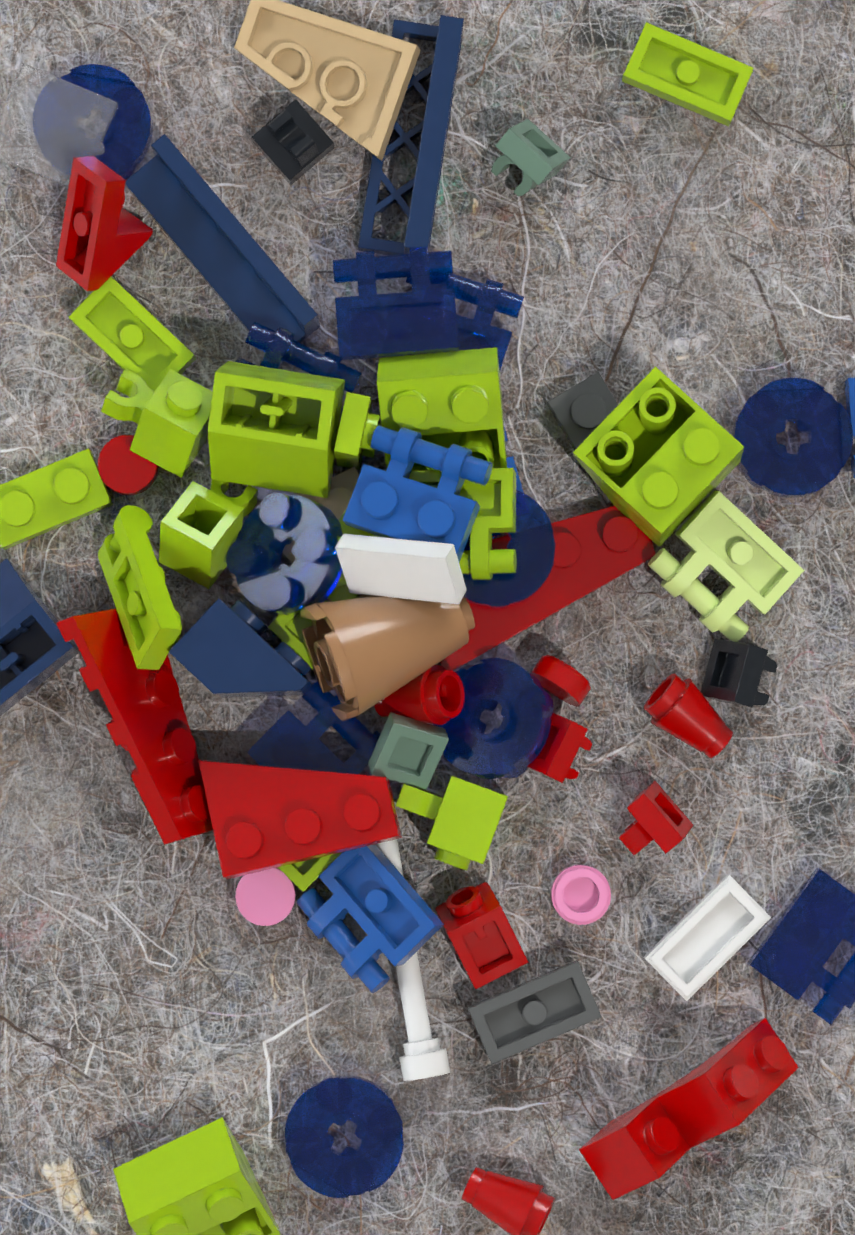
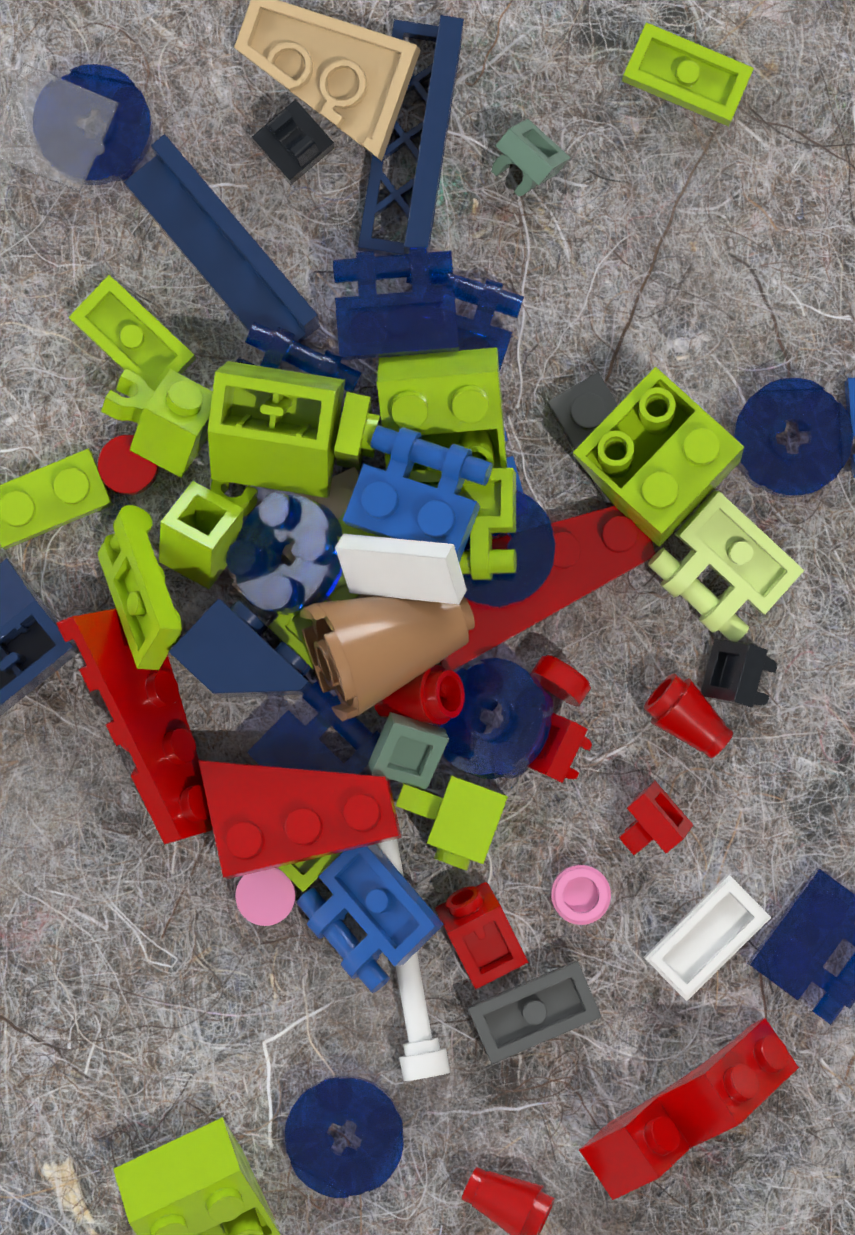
(95, 226): red slope -> none

